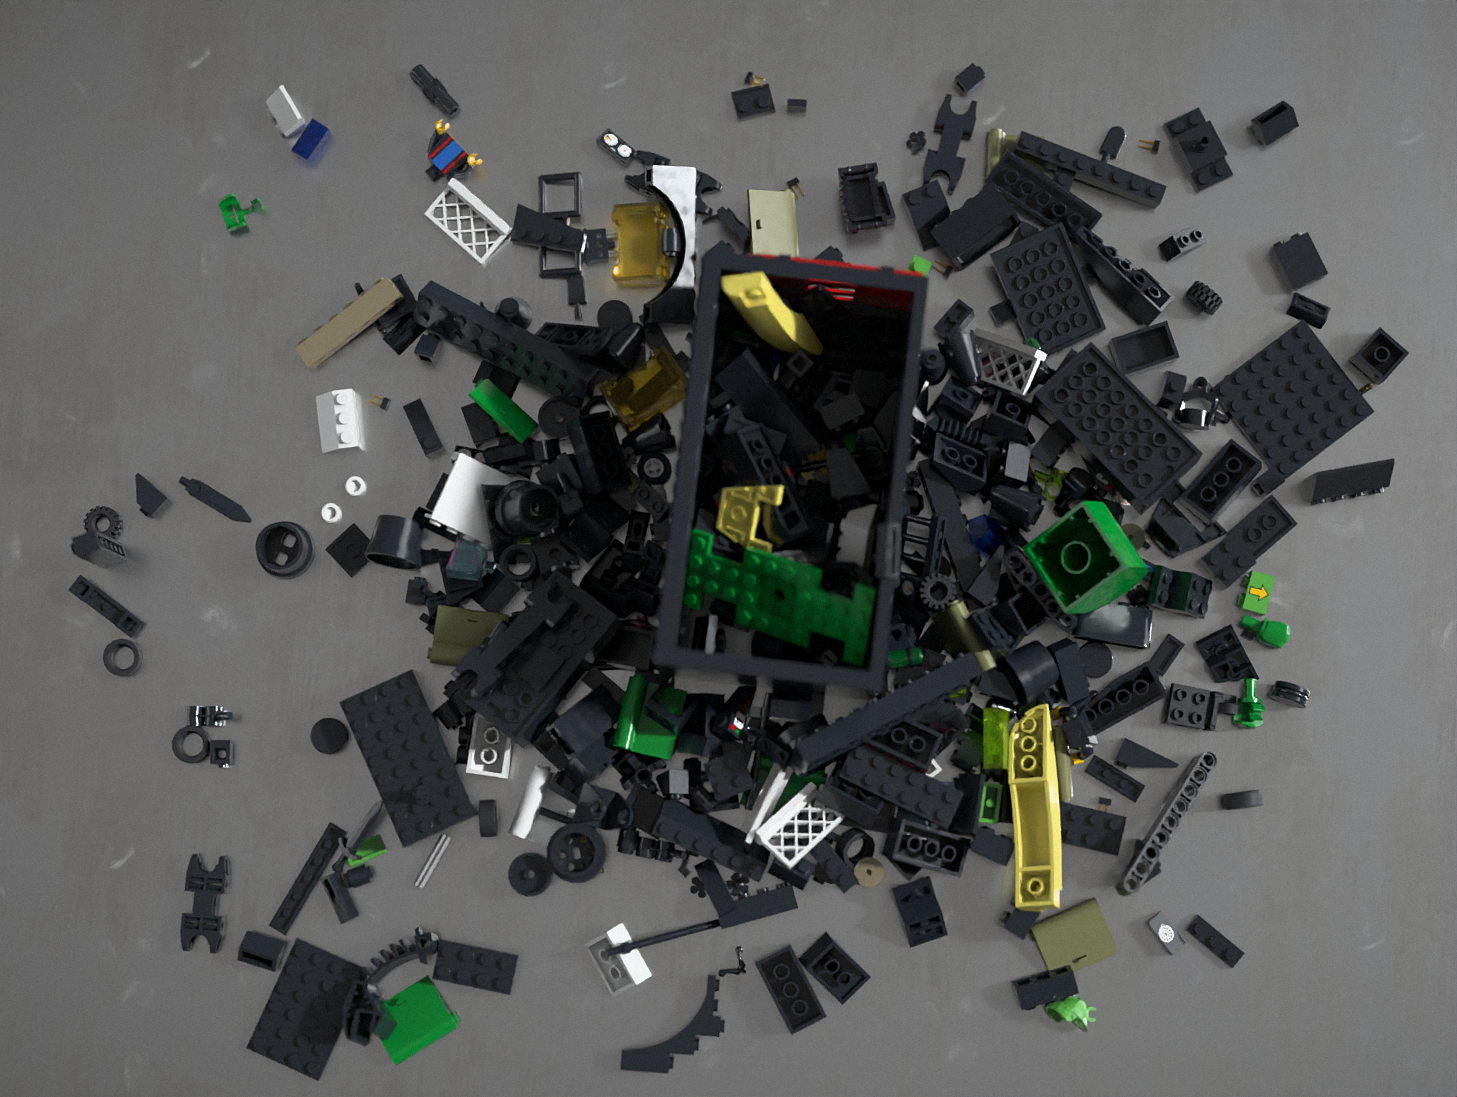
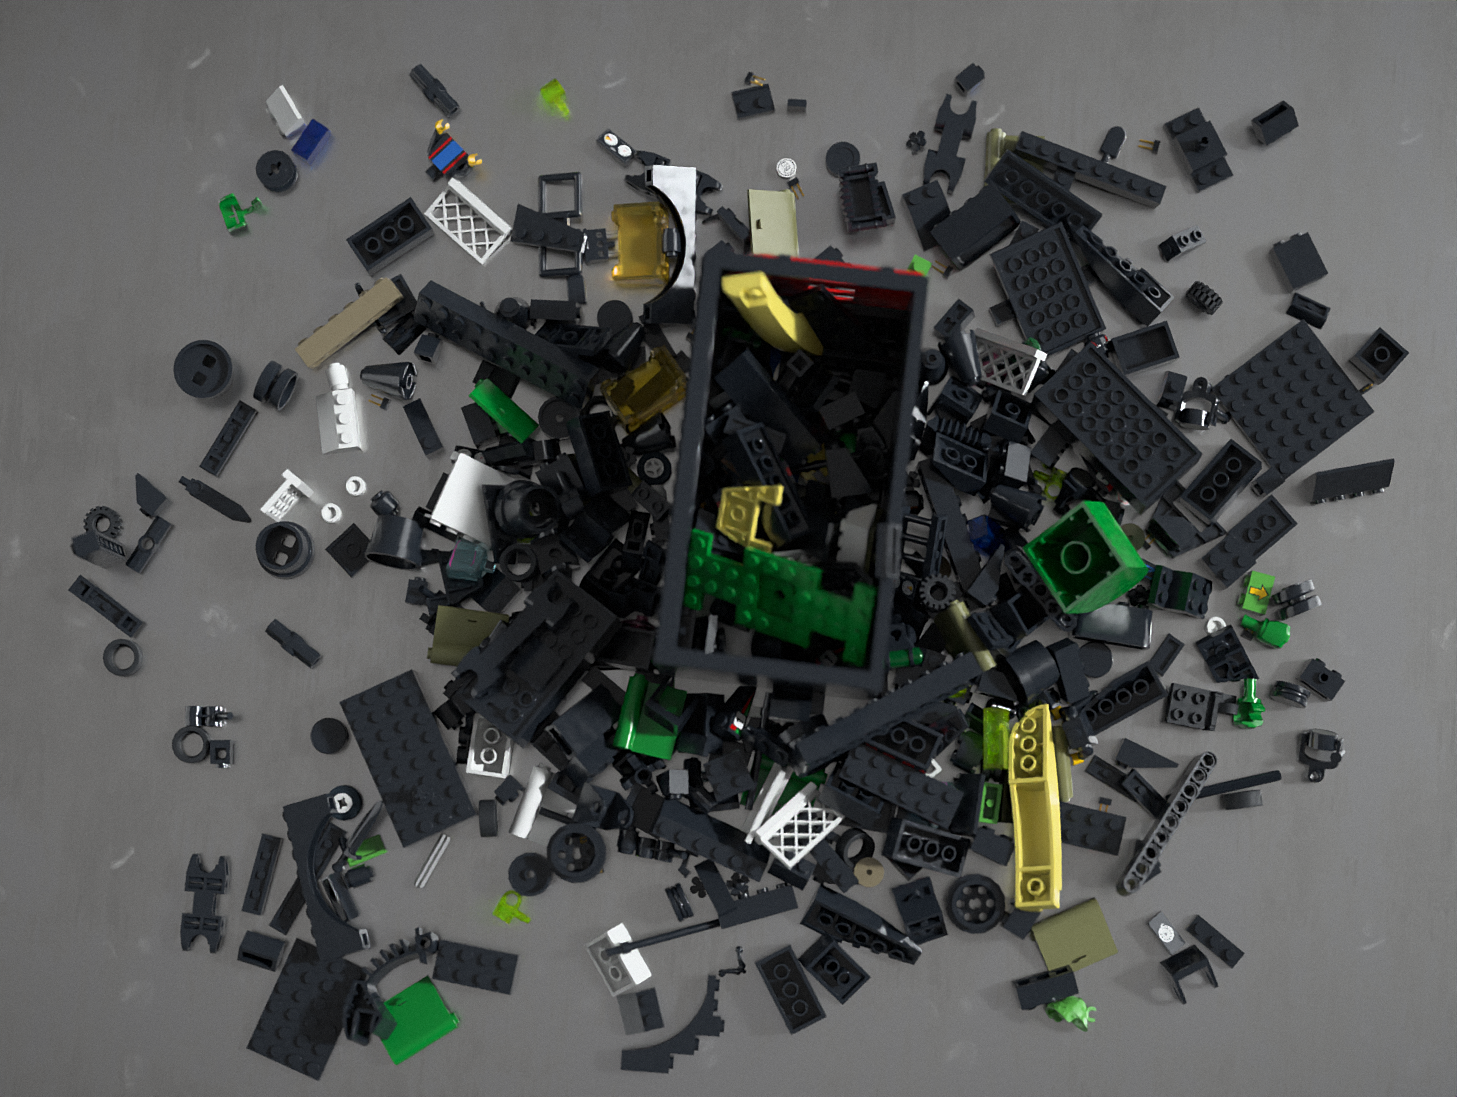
(140, 555): none -> black piece
(190, 361): none -> black piece
(228, 438): none -> black plate
(261, 874): none -> black plate
(275, 385): none -> black wheel
(276, 160): none -> black piece
(286, 496): none -> white fence
(293, 643): none -> black piece
(305, 824): none -> black arch
(337, 377): none -> white brick
(350, 800): none -> black wheel
(384, 503): none -> black head
(390, 236): none -> black brick
(391, 378): none -> black cone
(507, 912): none -> clear neon green piece
(508, 790): none -> black brick
(555, 96): none -> clear neon green piece
(555, 311): none -> black brick
(640, 1011): none -> black slope
(679, 902): none -> black head
(786, 168): none -> white tile
(842, 155): none -> black piece
(857, 925): none -> black wedge
(974, 882): none -> black wheel
(1101, 342): none -> black head
(1143, 793): none -> black plate
(1185, 964): none -> black hose
(1214, 624): none -> white tile
(1237, 784): none -> black axle
(1296, 599): none -> black wheel
(1320, 679): none -> black brick
(1325, 741): none -> black piece

